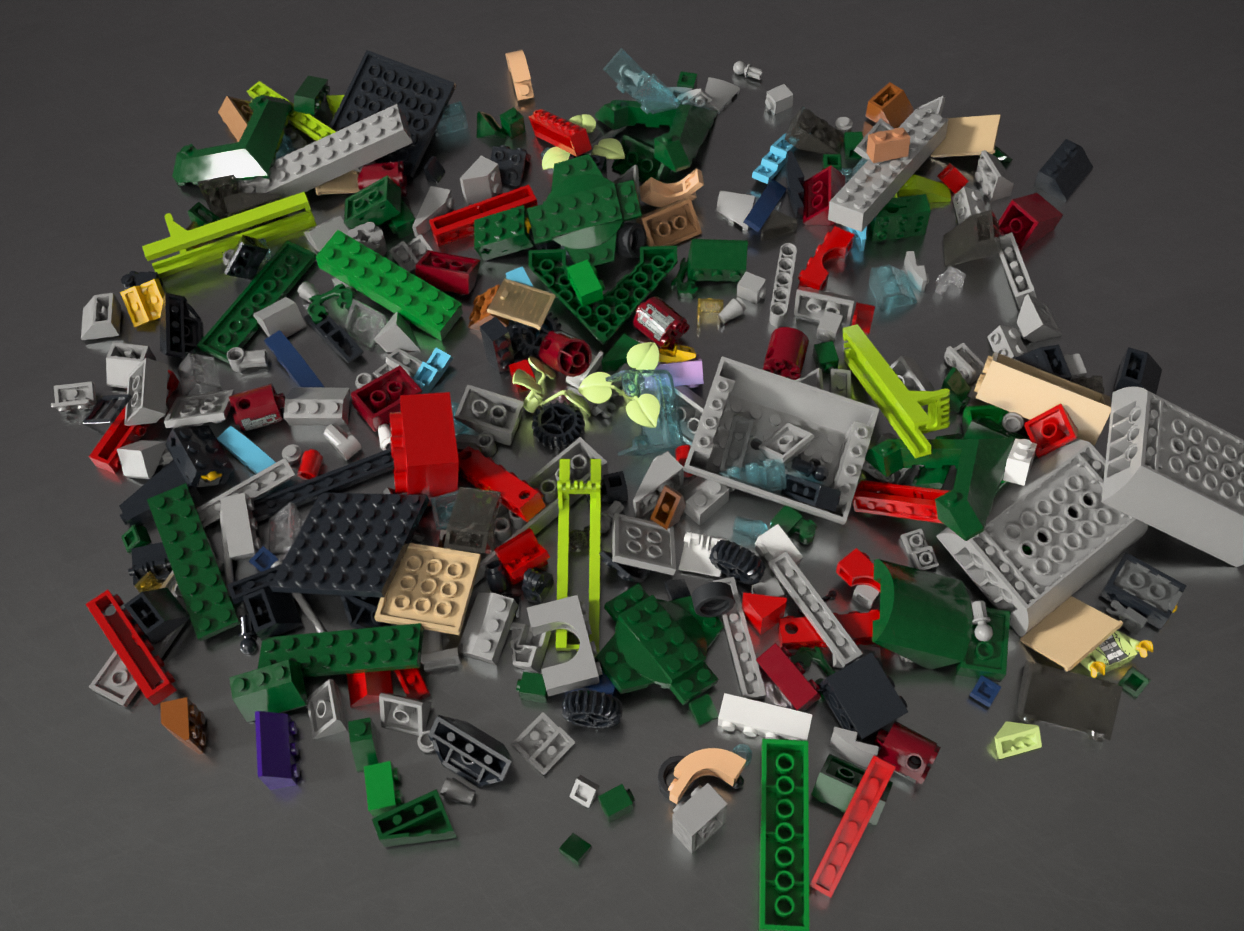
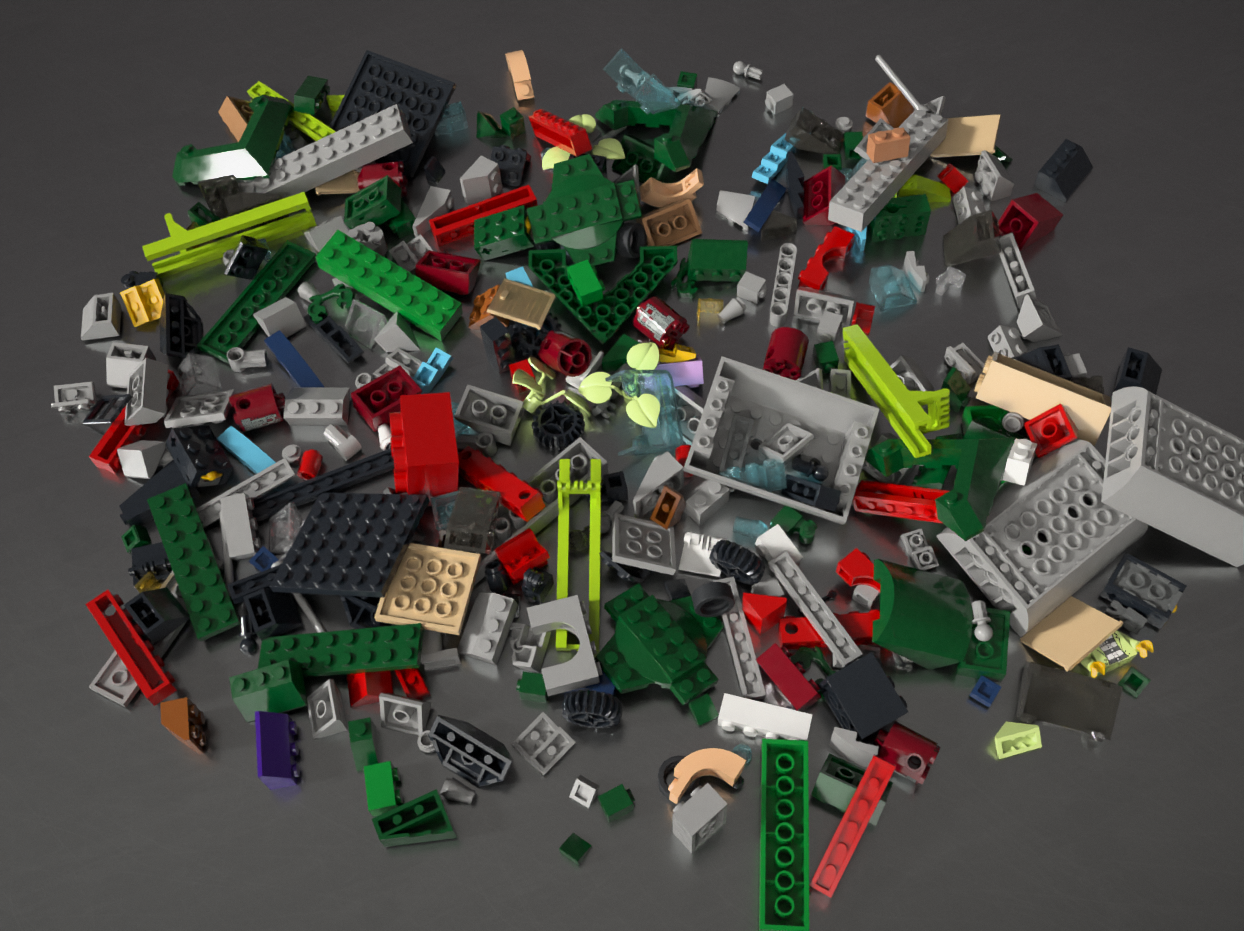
(901, 86): none -> light grey piece

